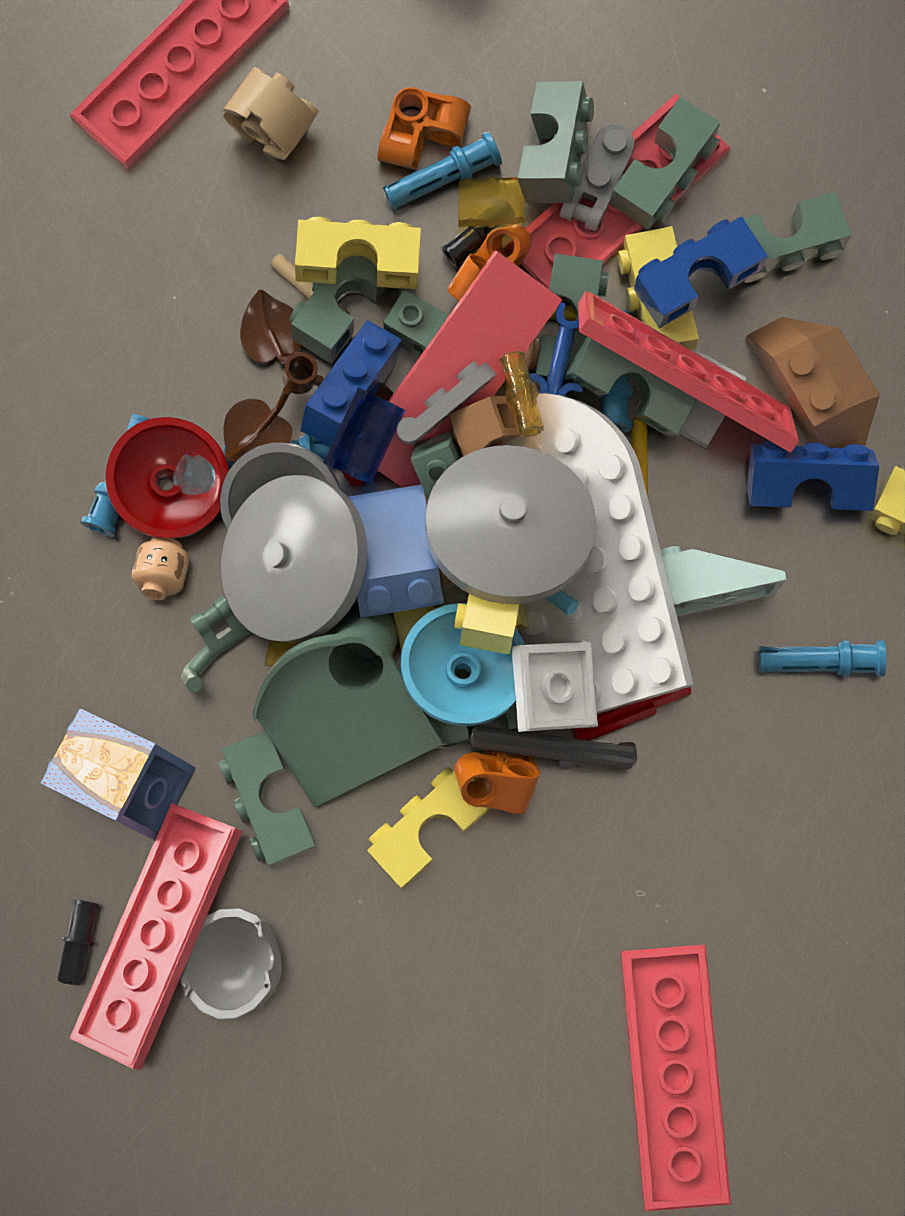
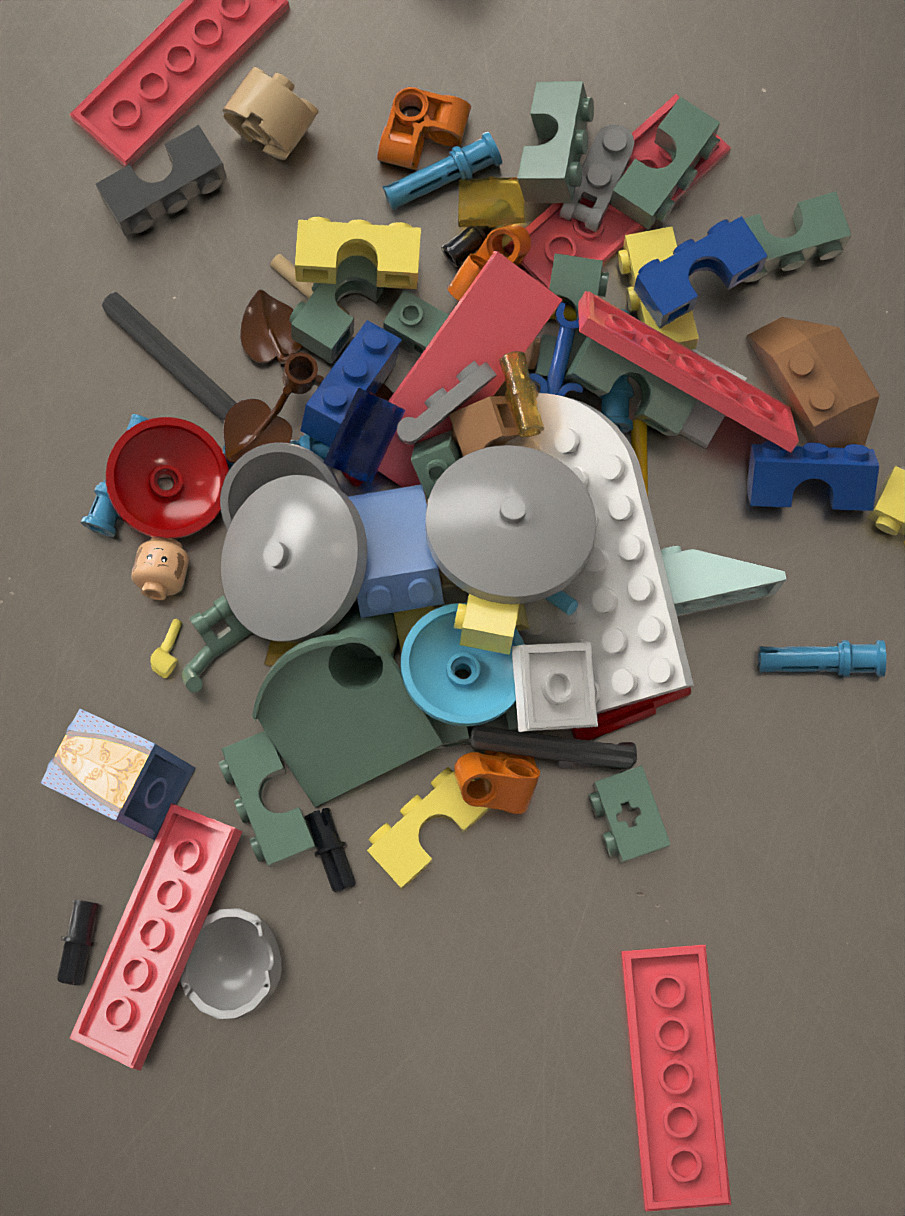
(139, 202): none -> dark grey arch
(161, 660): none -> light yellow hand
(168, 354): none -> dark grey axle
(194, 475): clear light blue plate -> none
(330, 850): none -> black axle
(634, 792): none -> sand green brick

